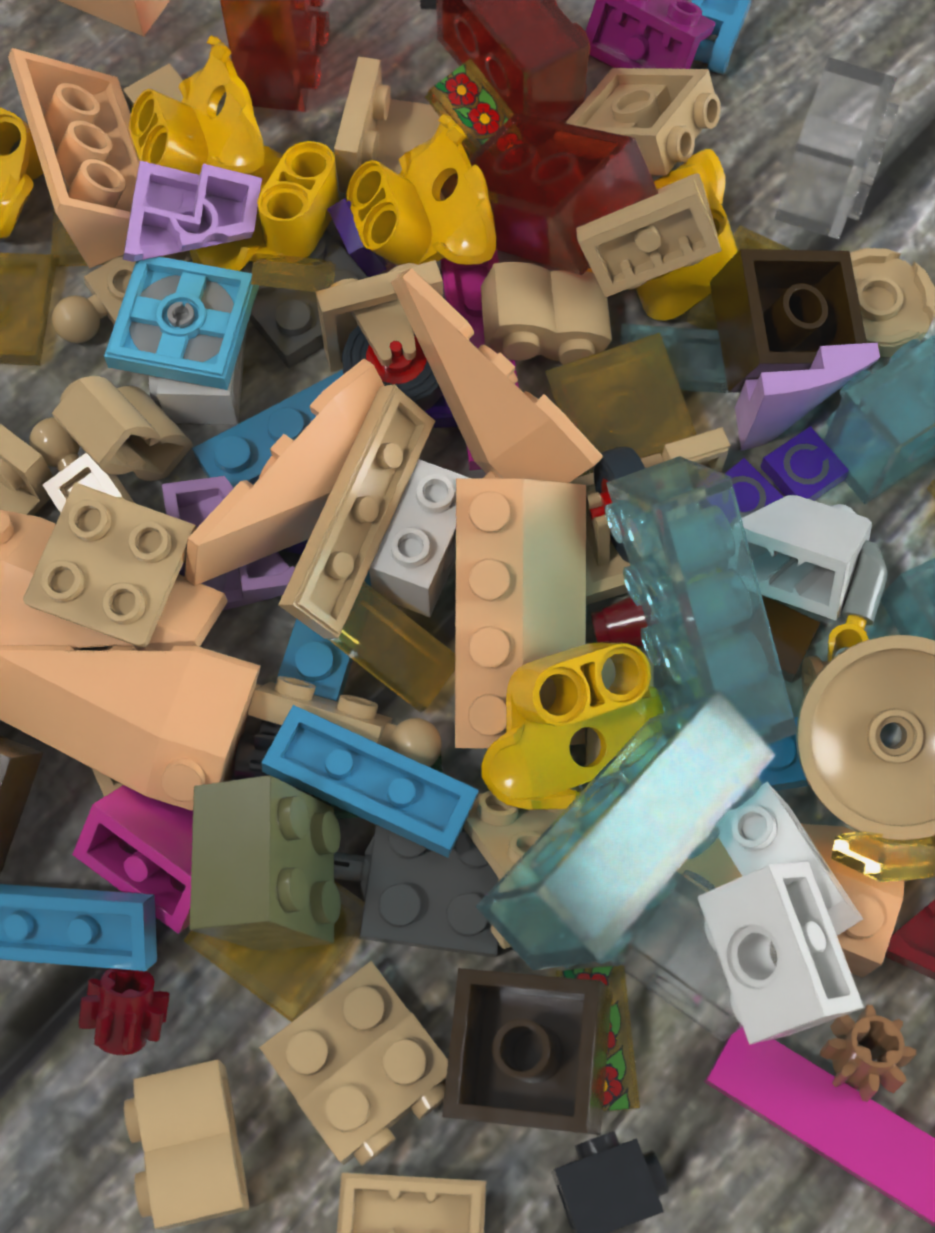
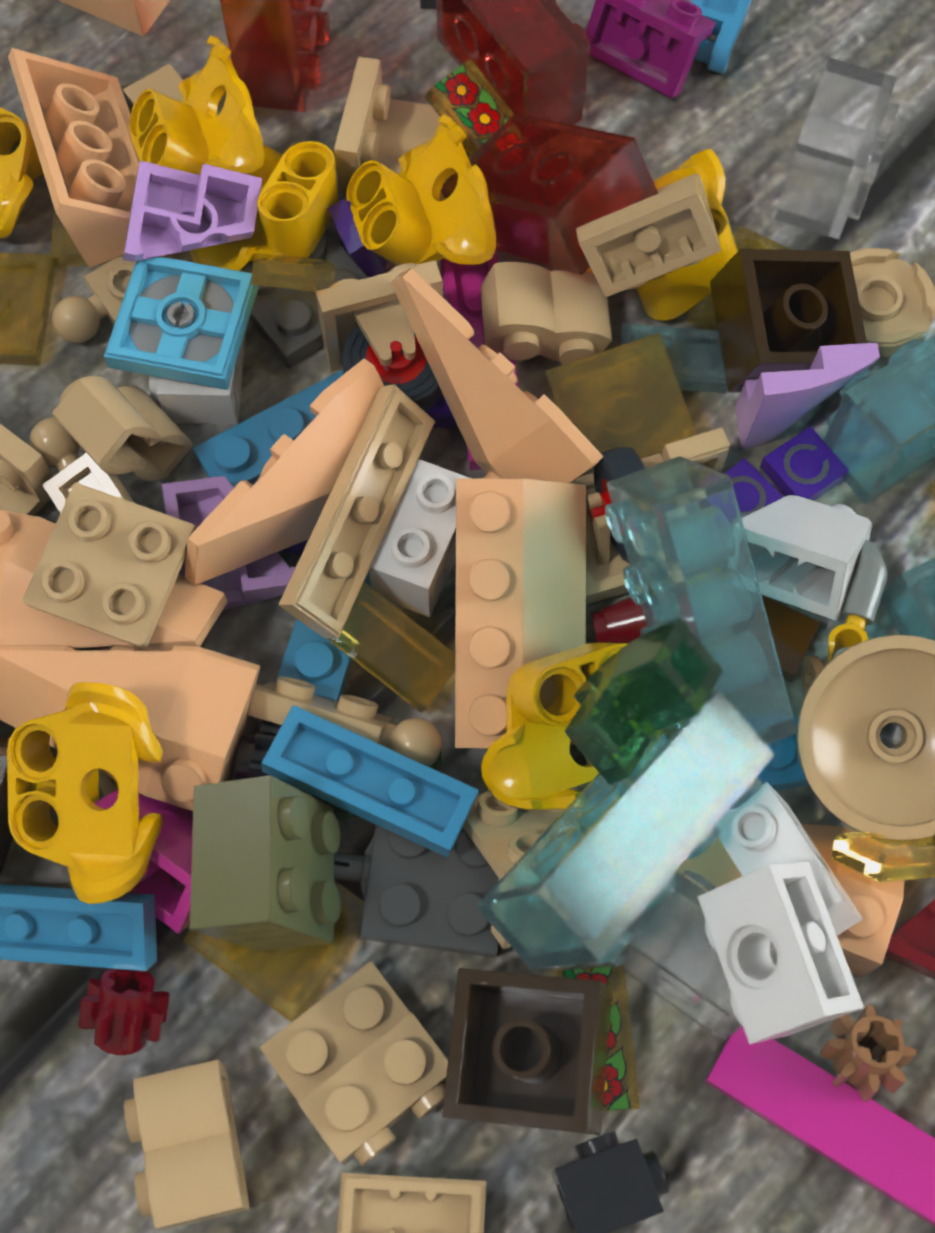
(100, 846): none -> yellow piece
(637, 693): none -> clear green brick
(656, 108): tan plate -> none

